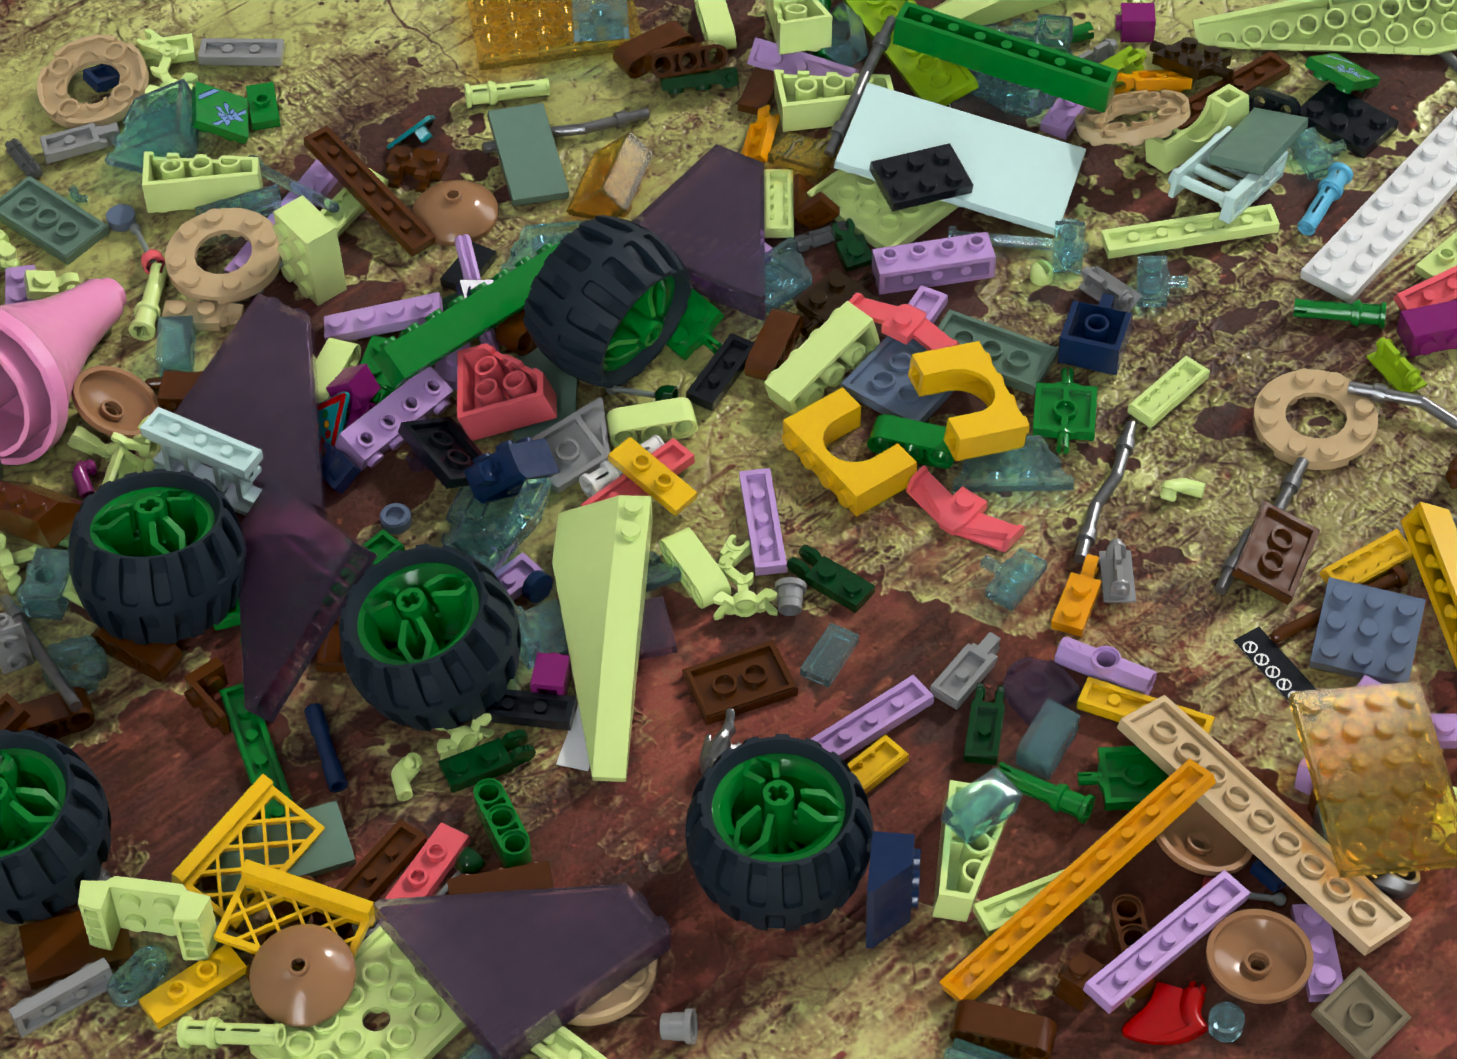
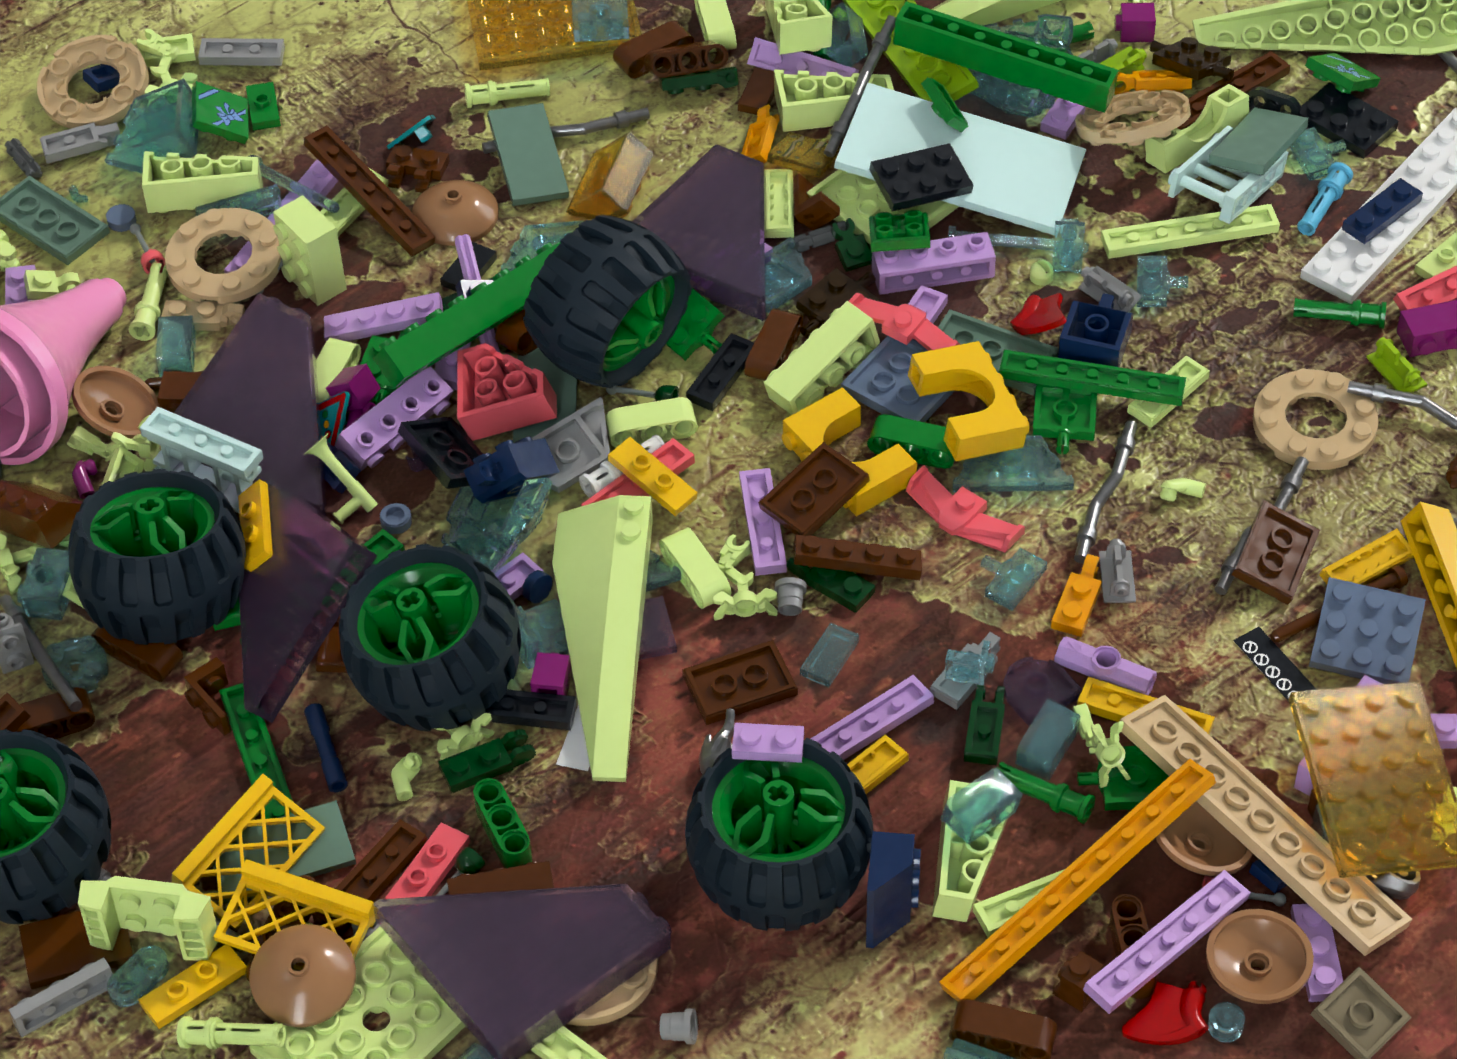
(256, 524): none -> yellow plate
(360, 495): none -> yellowish green piece
(768, 742): none -> lavender plate
(814, 491): none -> reddish brown tile
(857, 557): none -> reddish brown plate
(899, 231): none -> green tile
(944, 105): none -> green plate
(970, 667): none -> clear light blue bracket
(1039, 315): none -> red arm
(1092, 377): none -> green tile
(1107, 750): none -> yellowish green piece
(1382, 211): none -> dark blue plate

